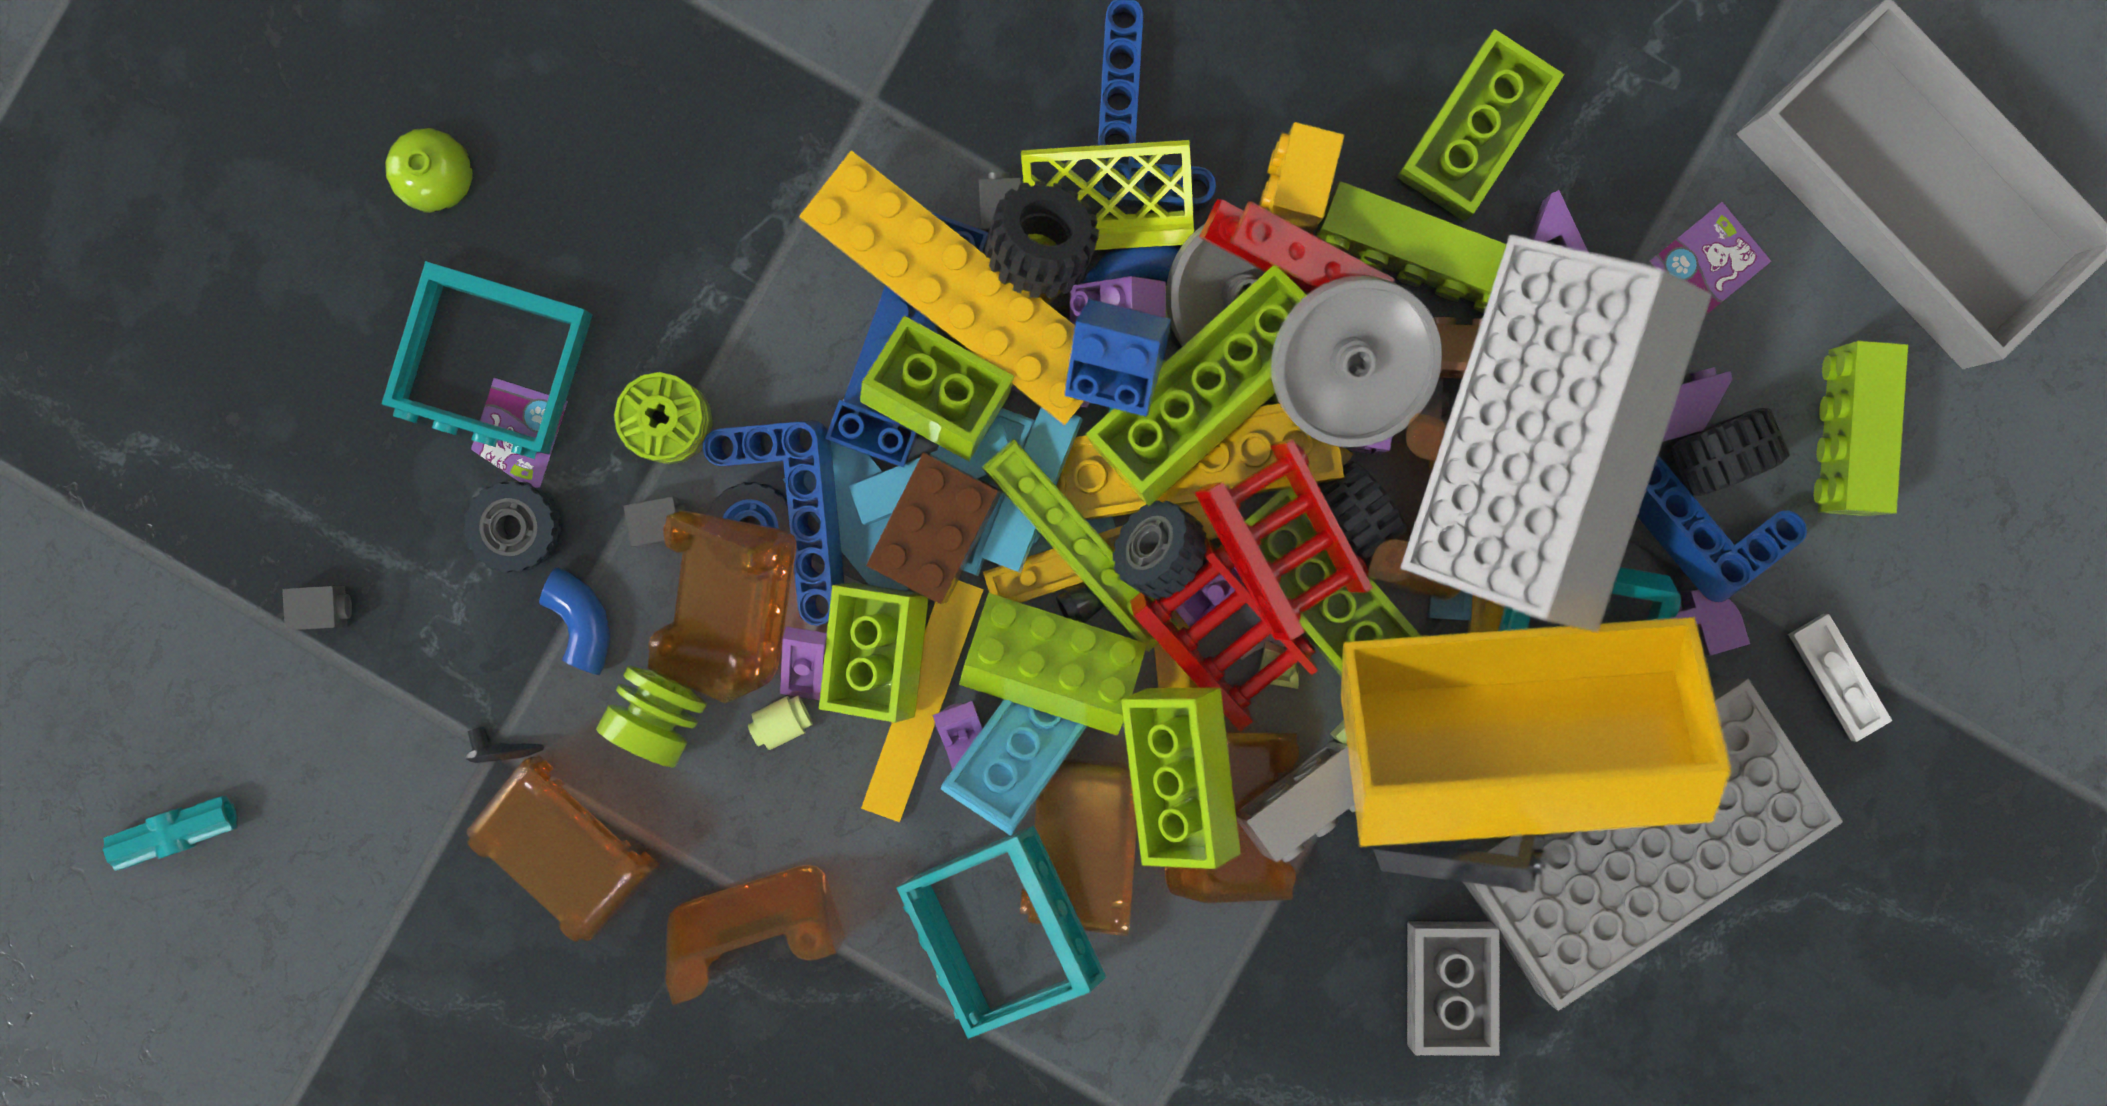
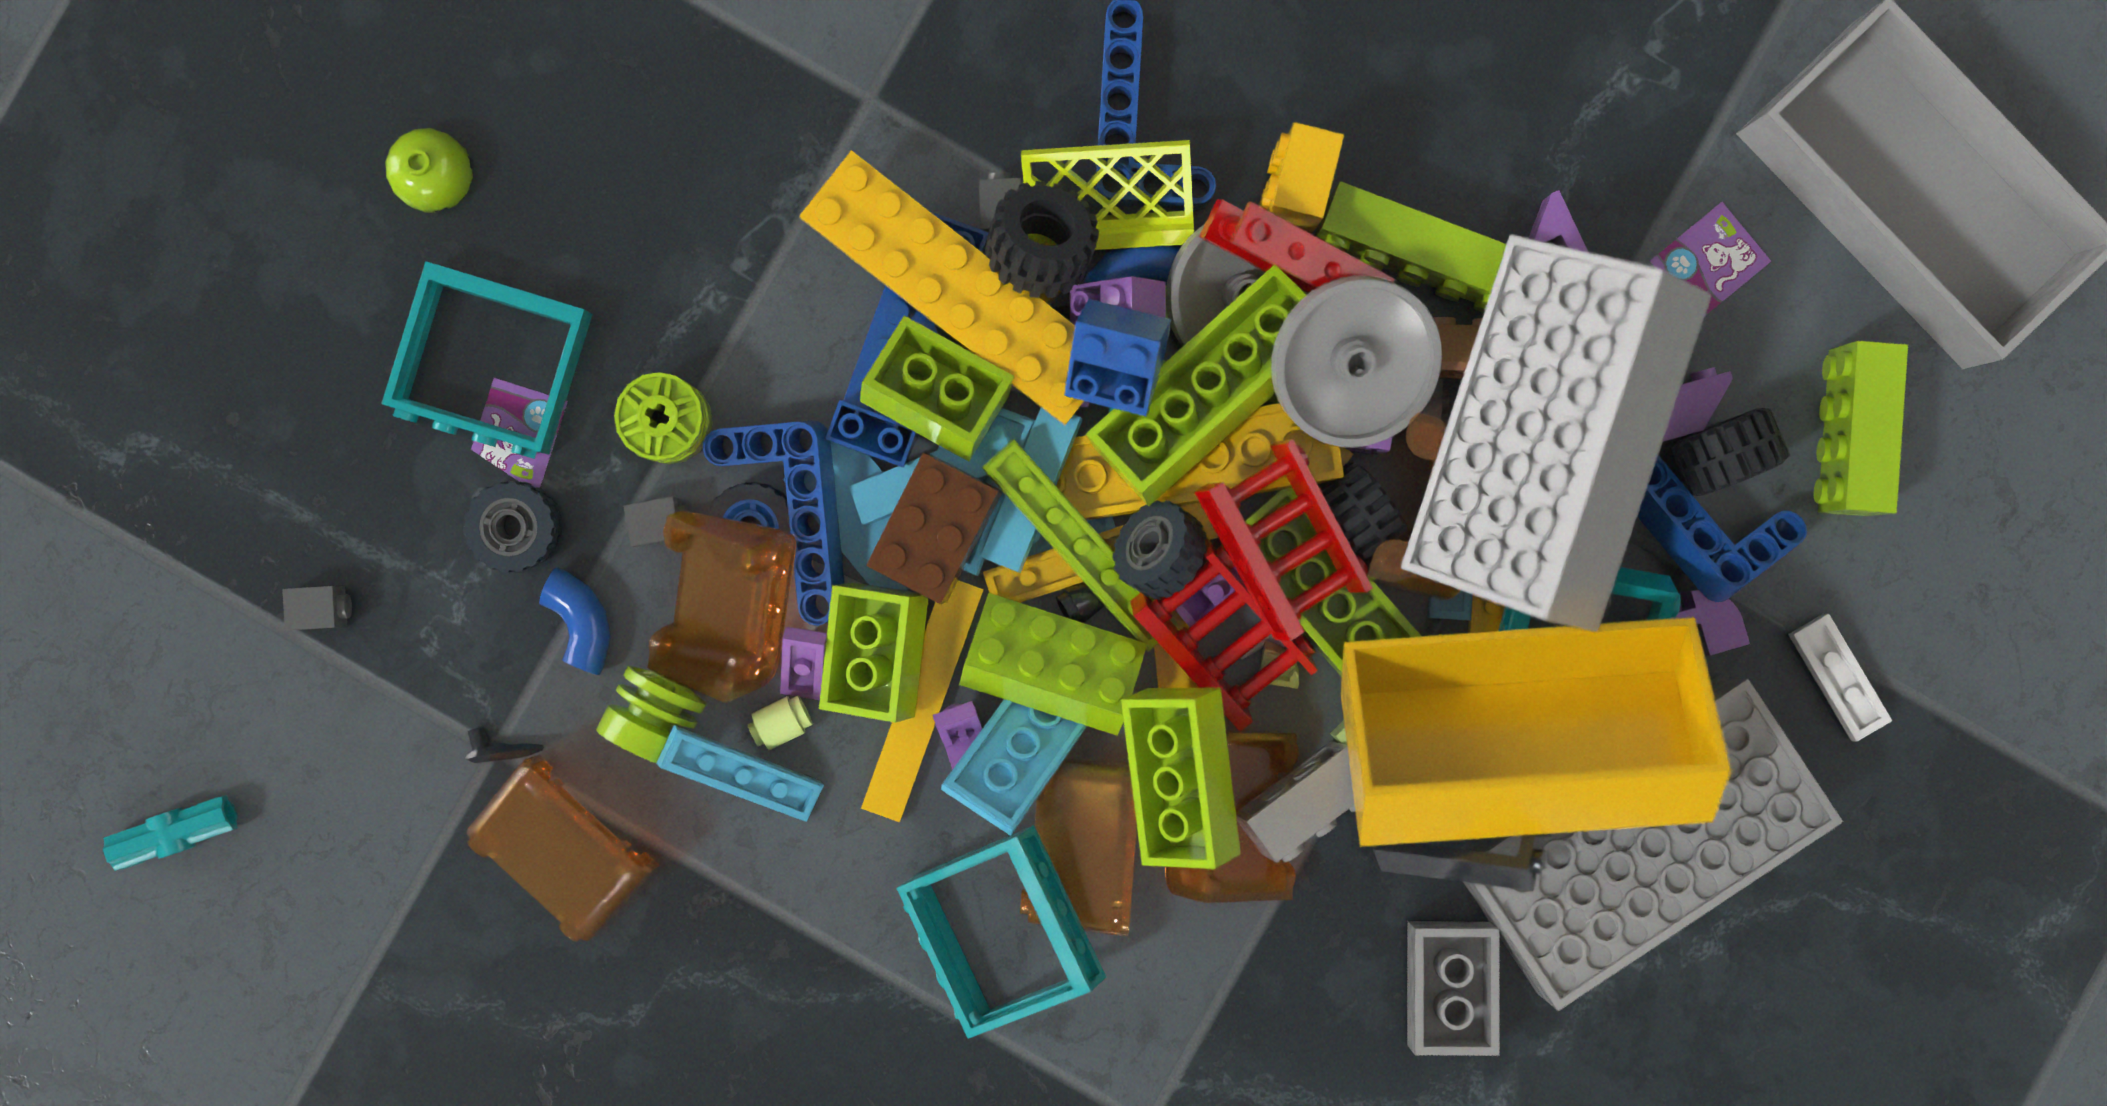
(739, 773): none -> medium azure tile
(782, 903): clear orange windscreen -> none
(1480, 125): lime brick -> none

